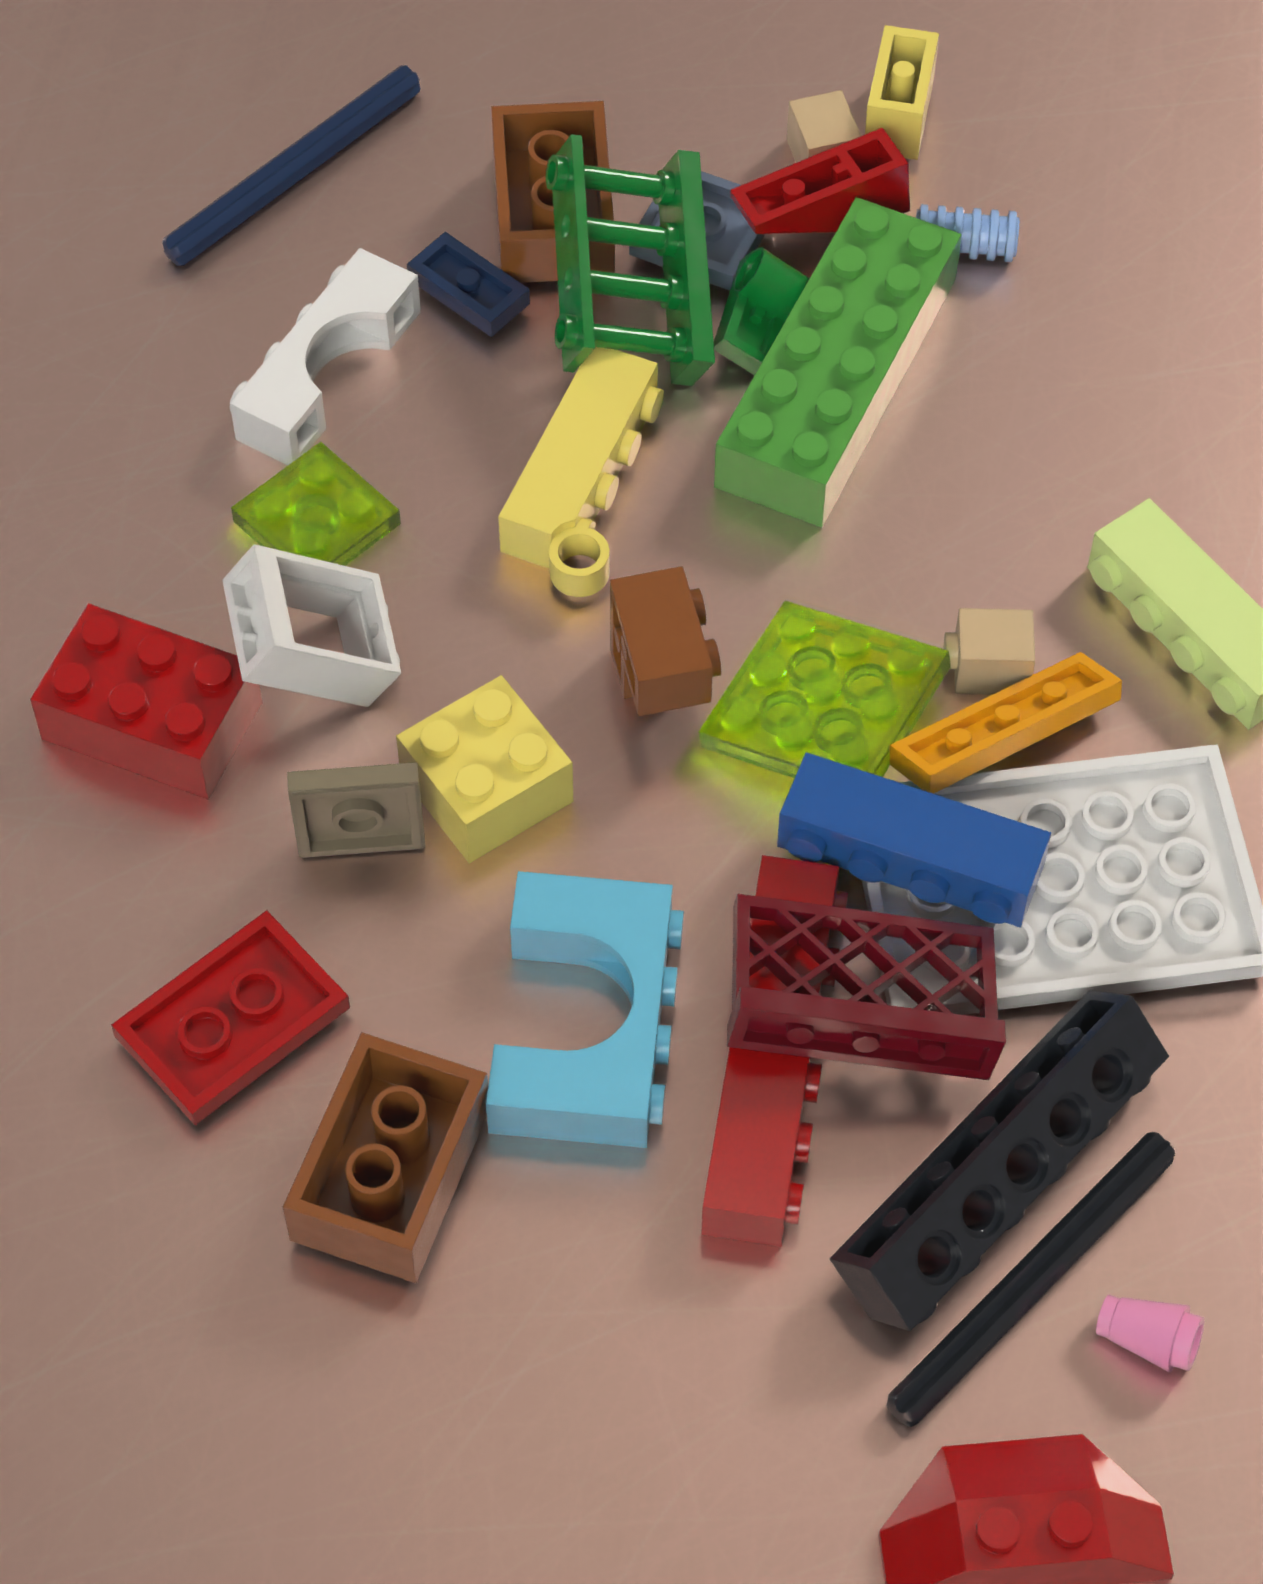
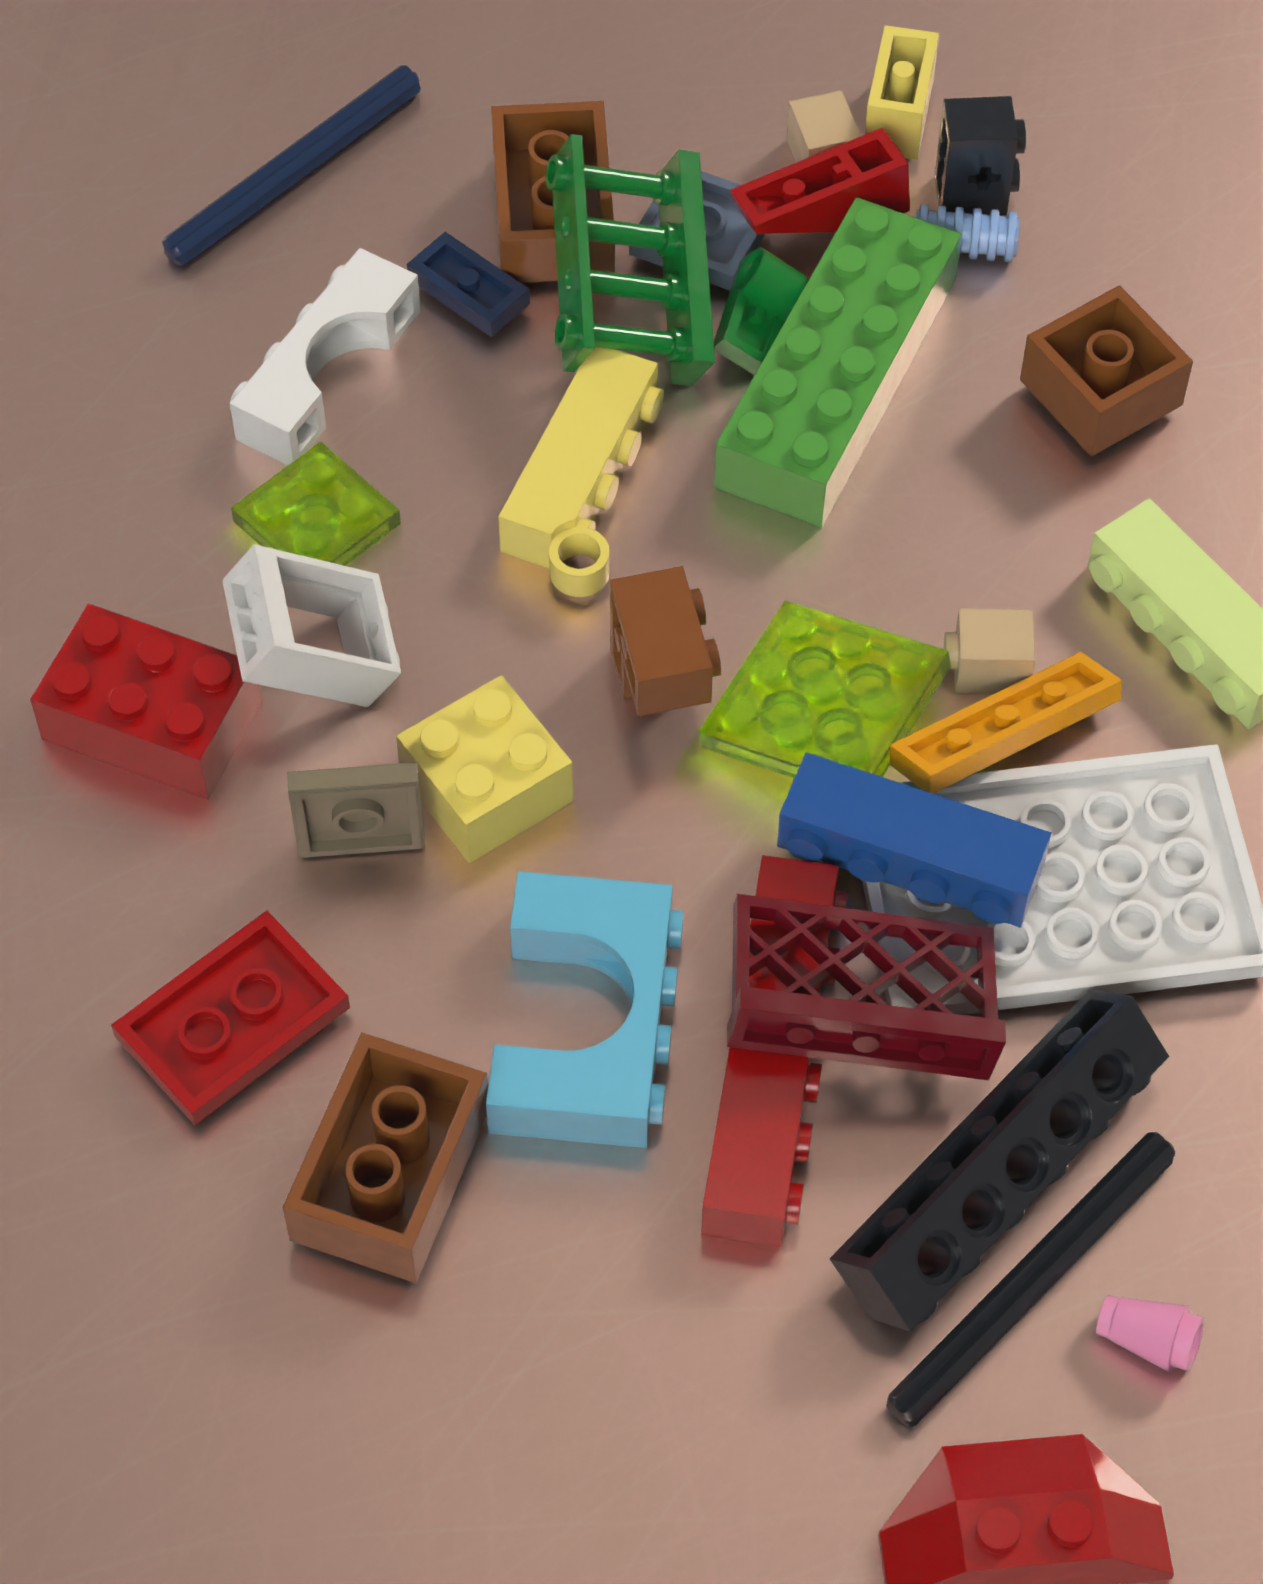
(978, 154): none -> black brick
(1105, 370): none -> dark orange brick

